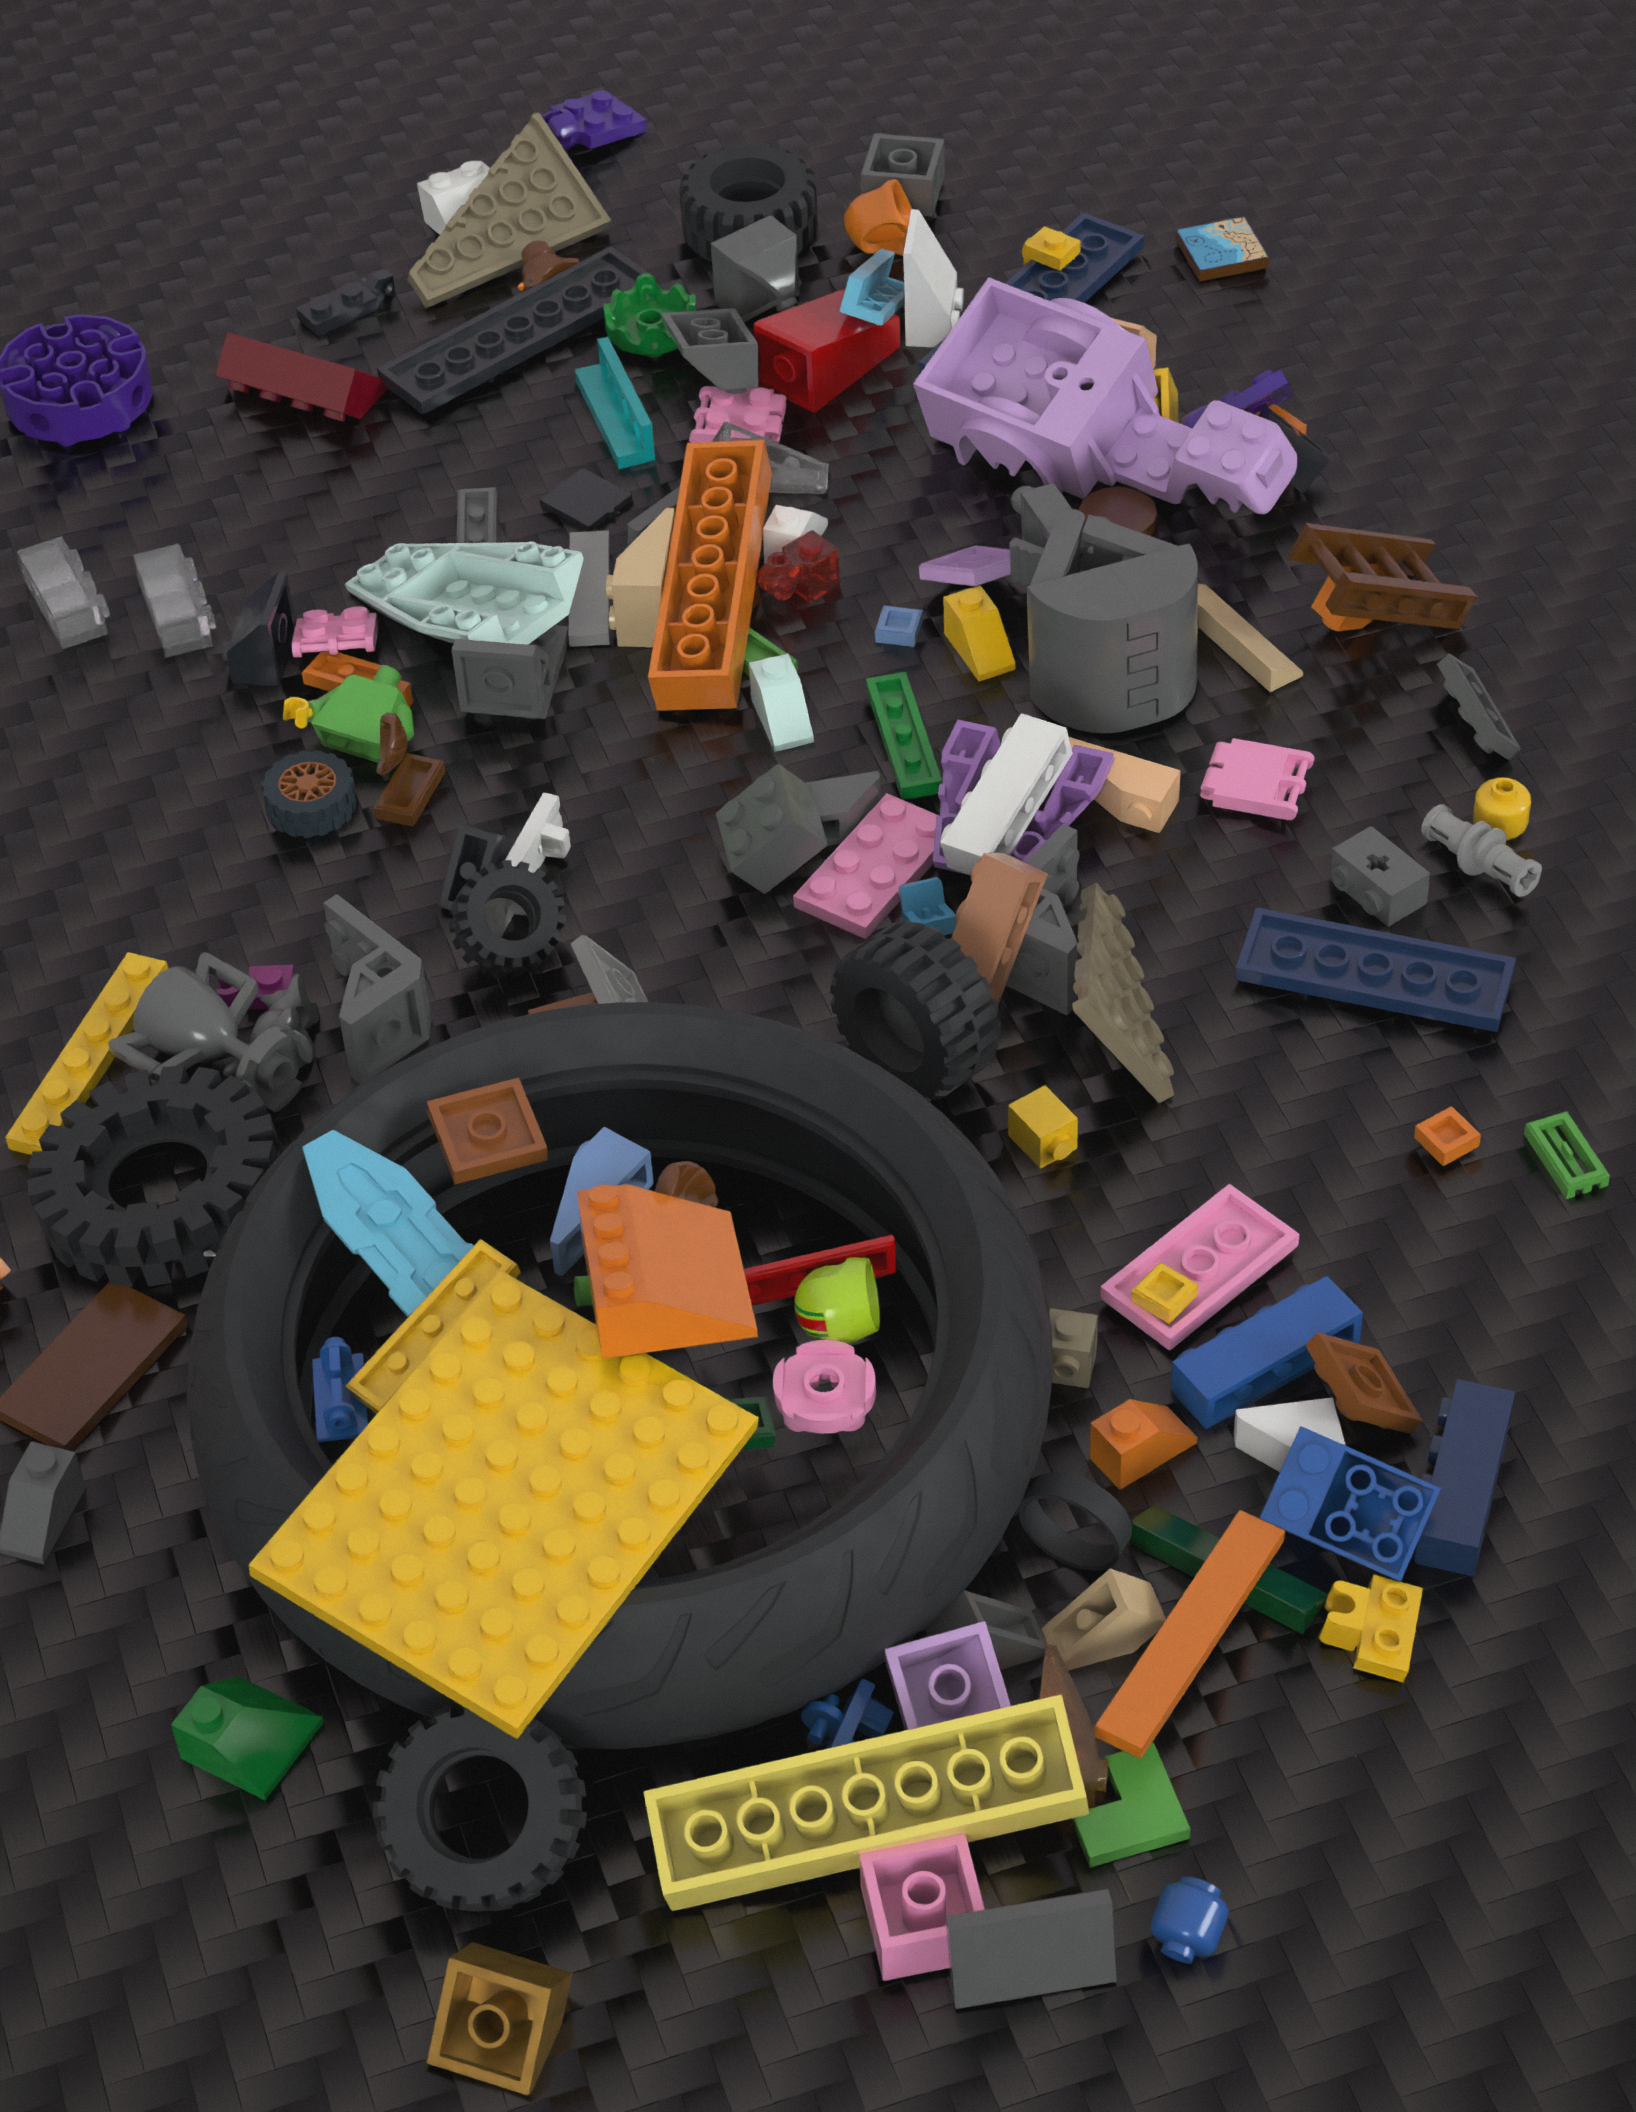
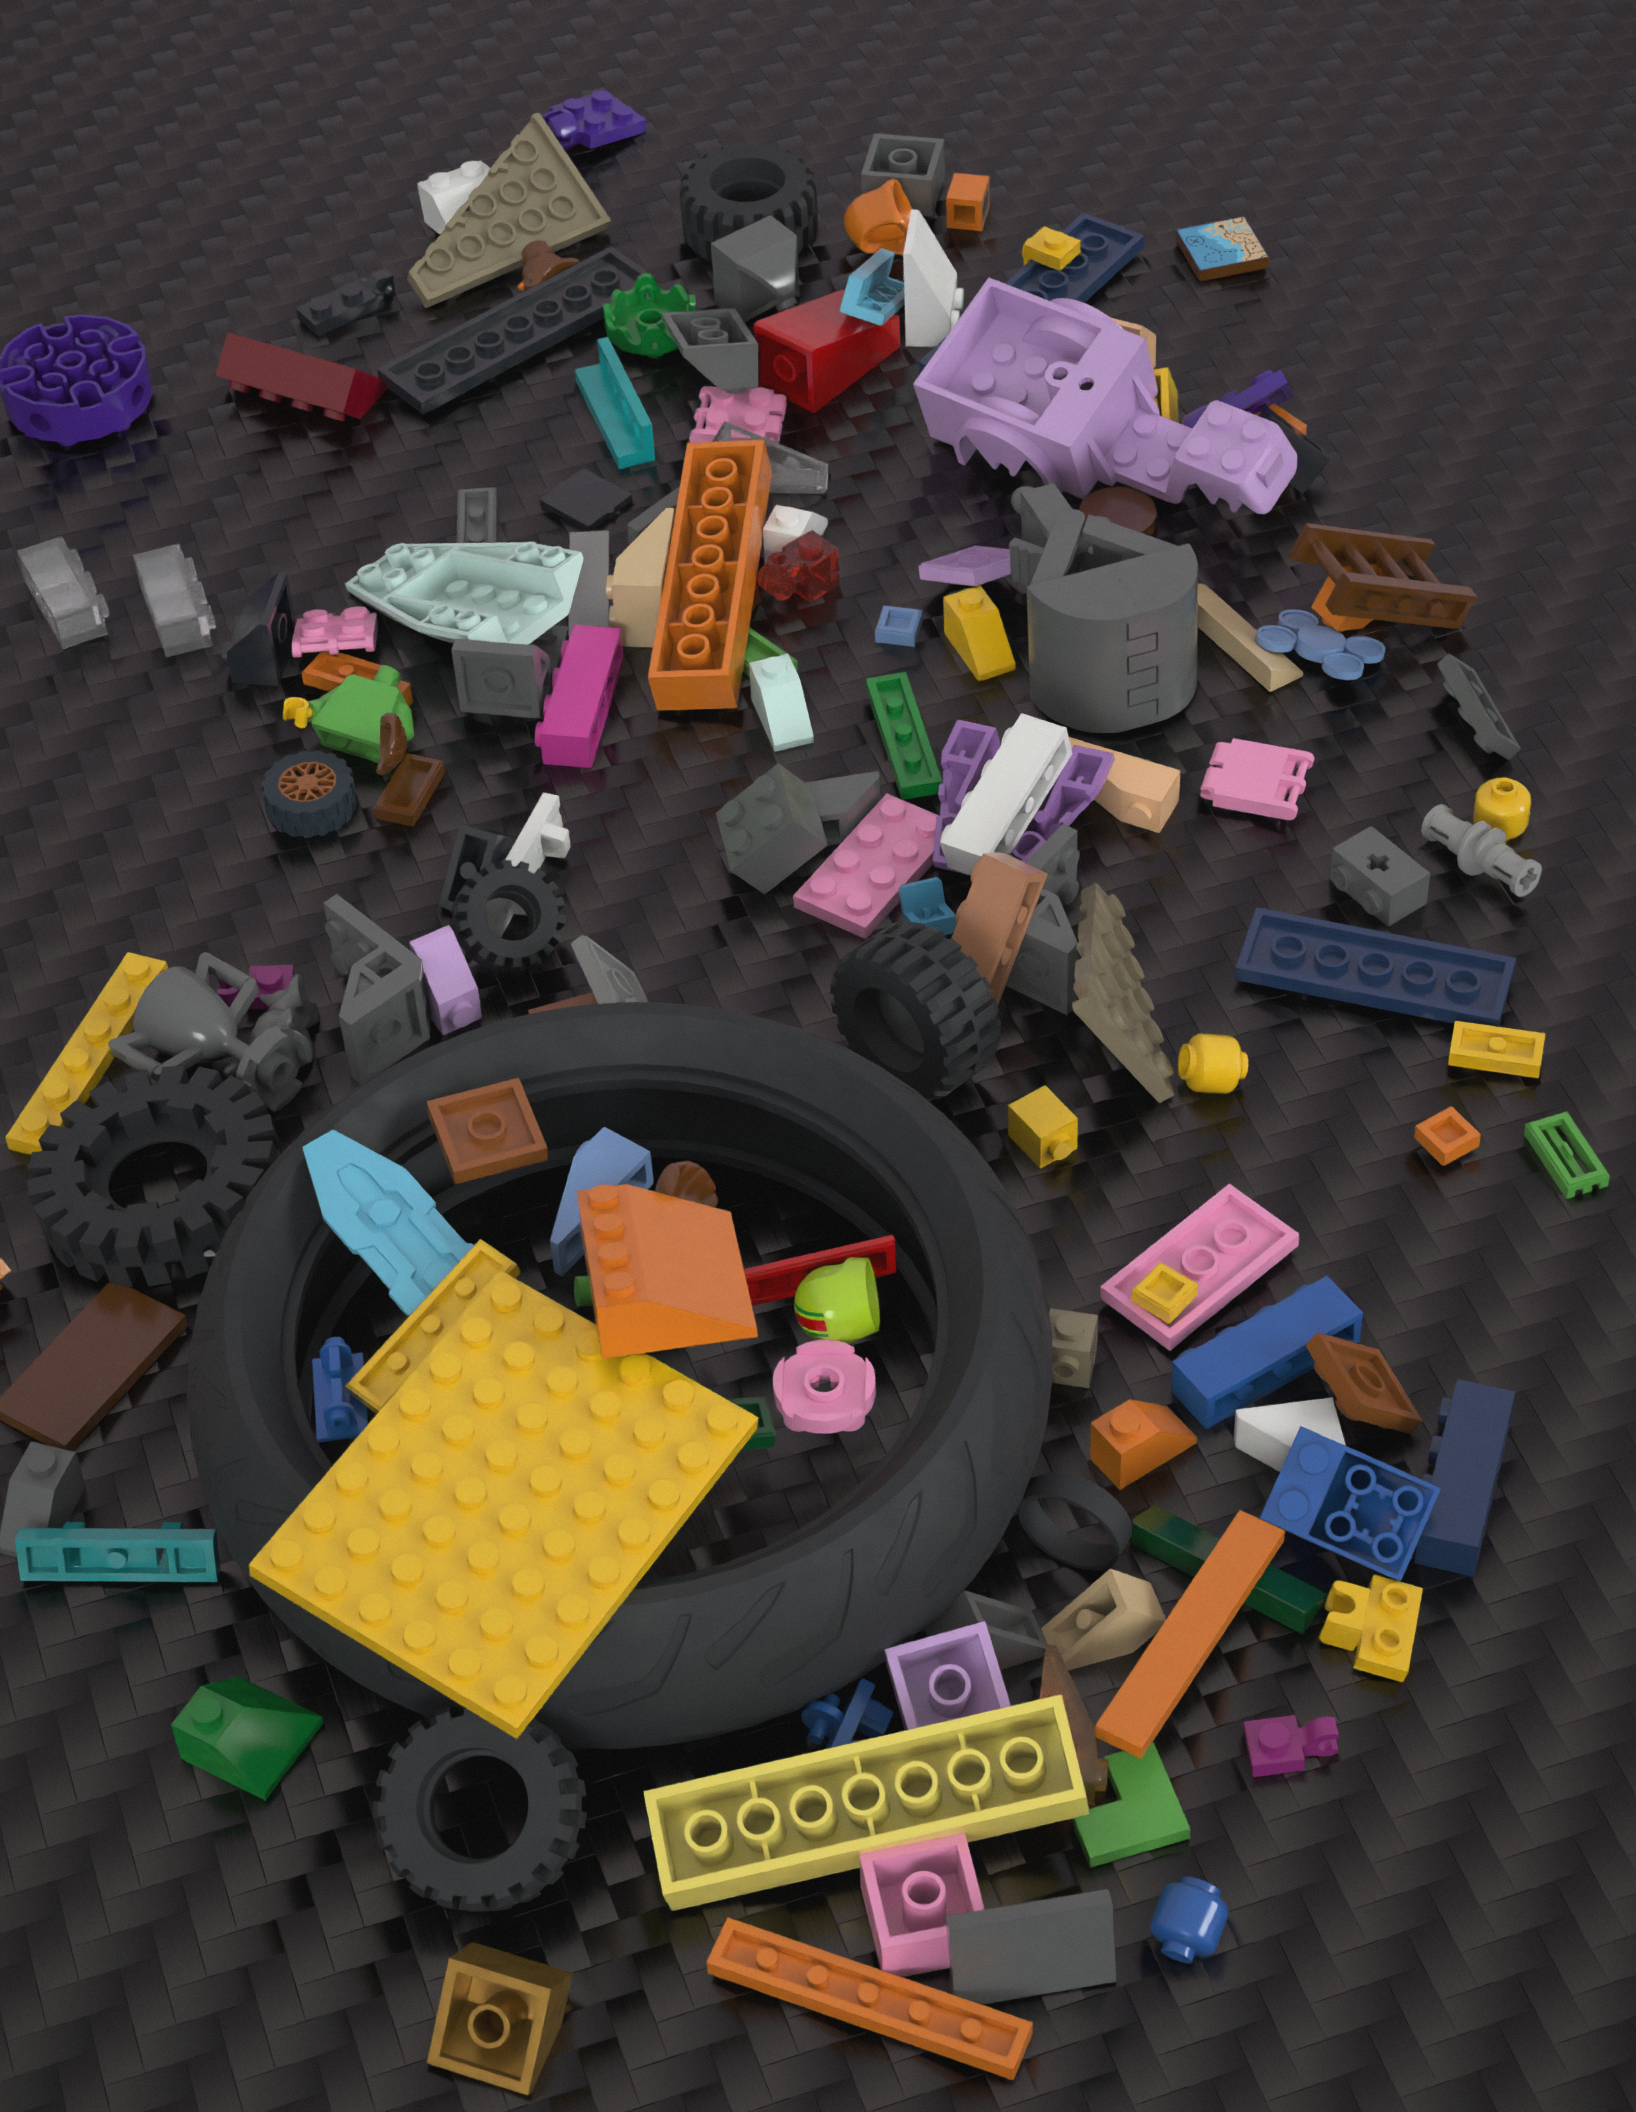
(117, 1554): none -> teal hinge
(448, 980): none -> lavender slope
(580, 696): none -> dark pink brick
(870, 1998): none -> orange plate
(968, 201): none -> orange brick
(1212, 1063): none -> yellow head
(1280, 1746): none -> magenta plate
(1320, 644): none -> medium blue piece
(1496, 1049): none -> yellow plate

